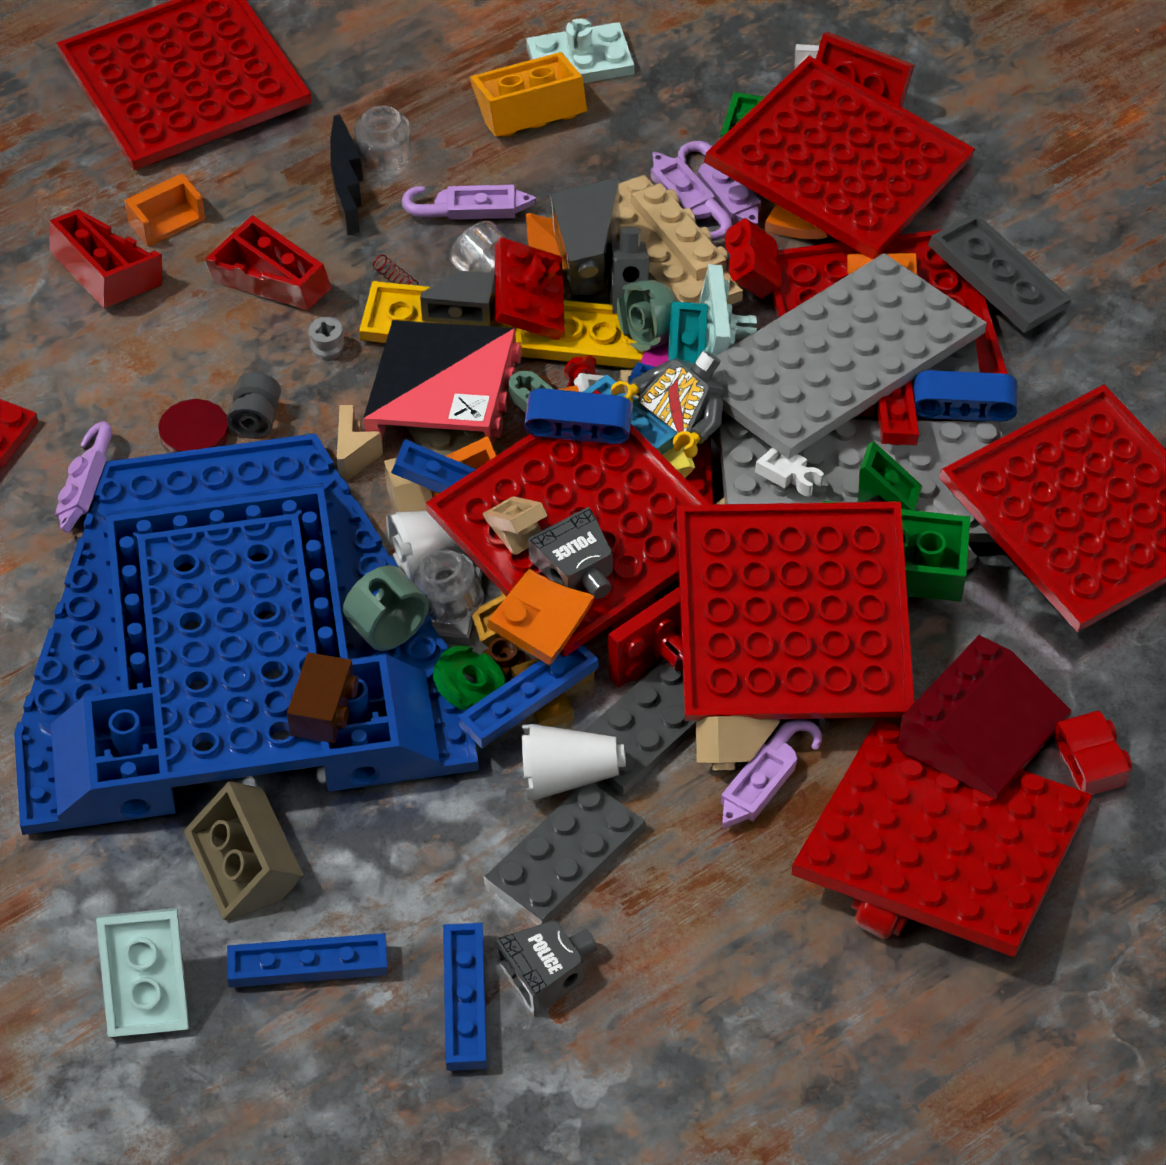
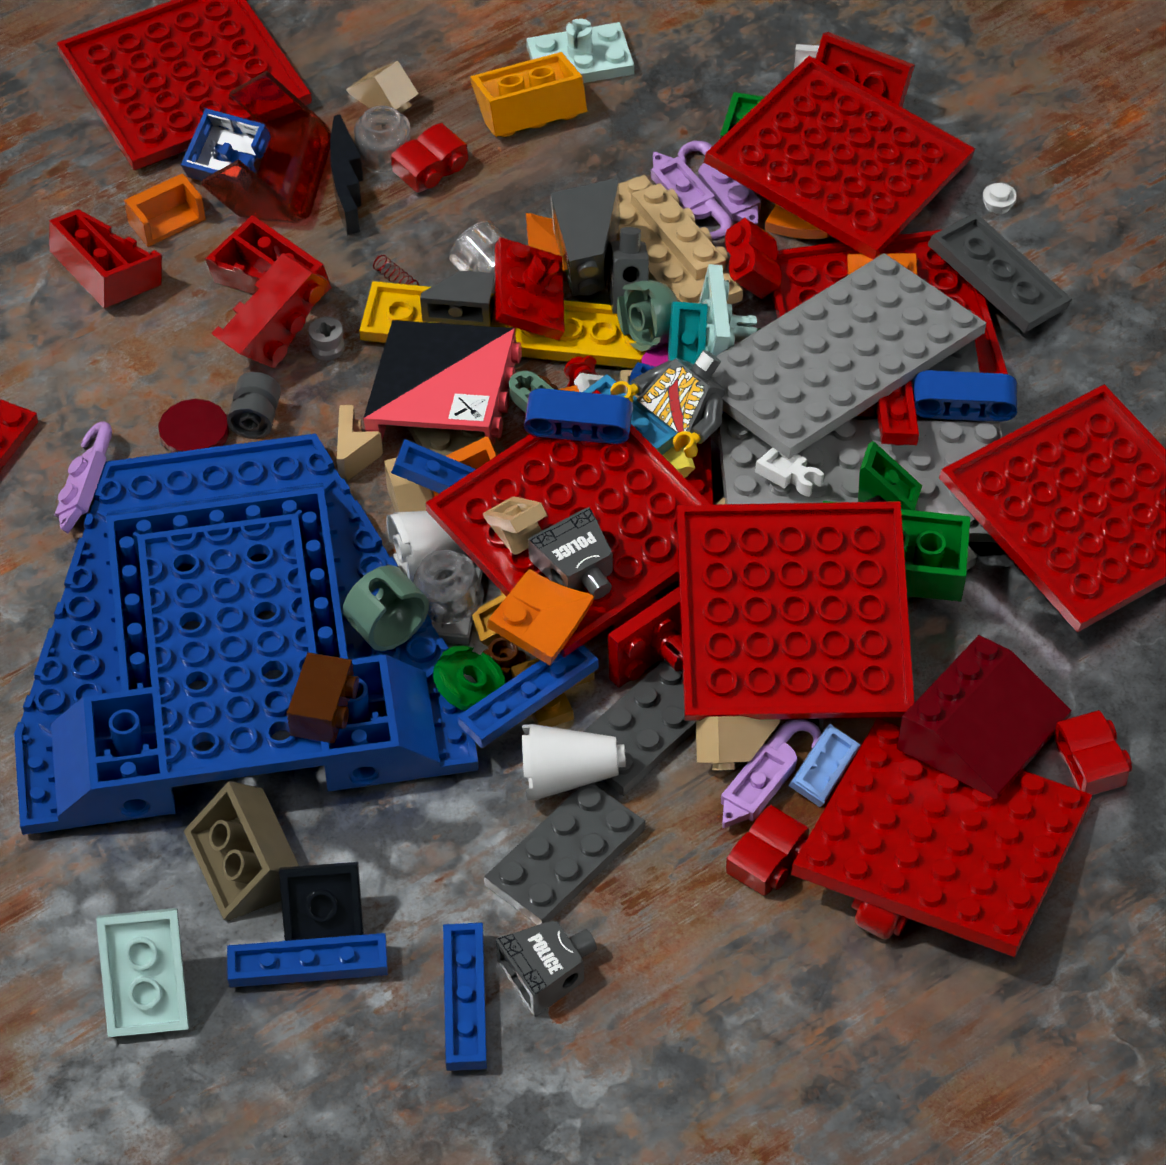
(221, 141): none -> piece
(274, 312): none -> red wedge
(290, 165): none -> clear red windscreen
(321, 901): none -> black tile
(385, 87): none -> tan slope
(429, 158): none -> red brick
(470, 202): lavender plate -> none
(767, 851): none -> red brick
(824, 765): none -> light blue plate
(999, 198): none -> white plate

